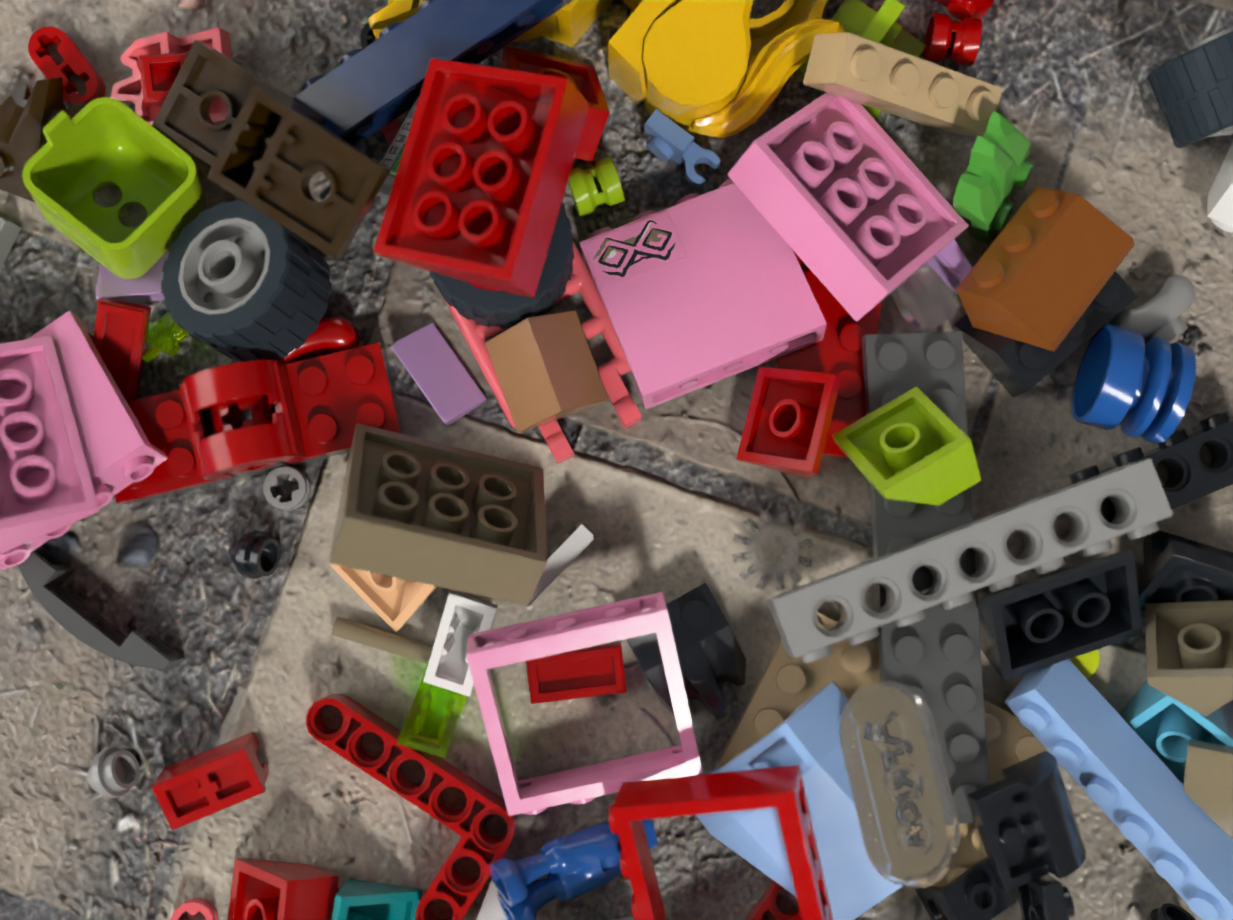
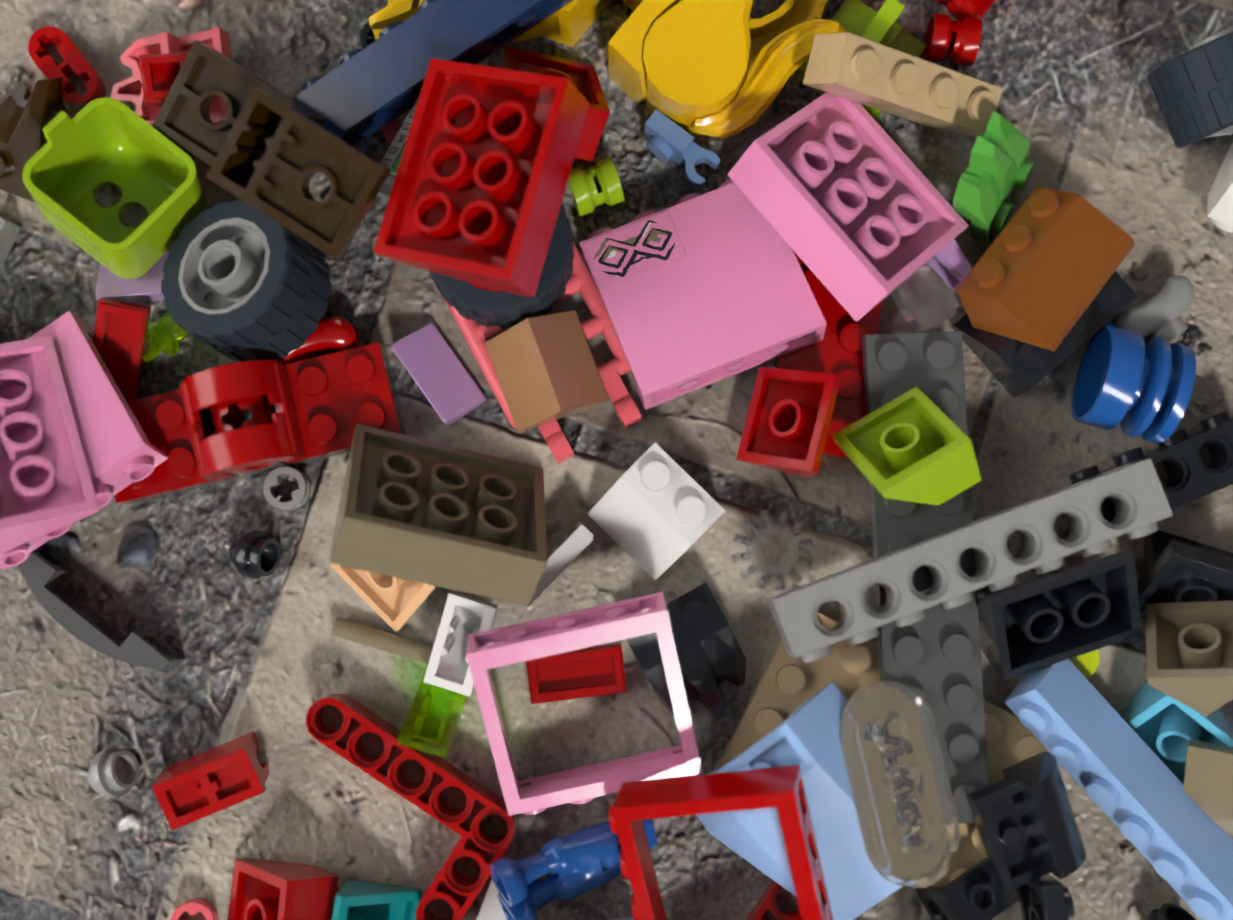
(655, 511): none -> white slope

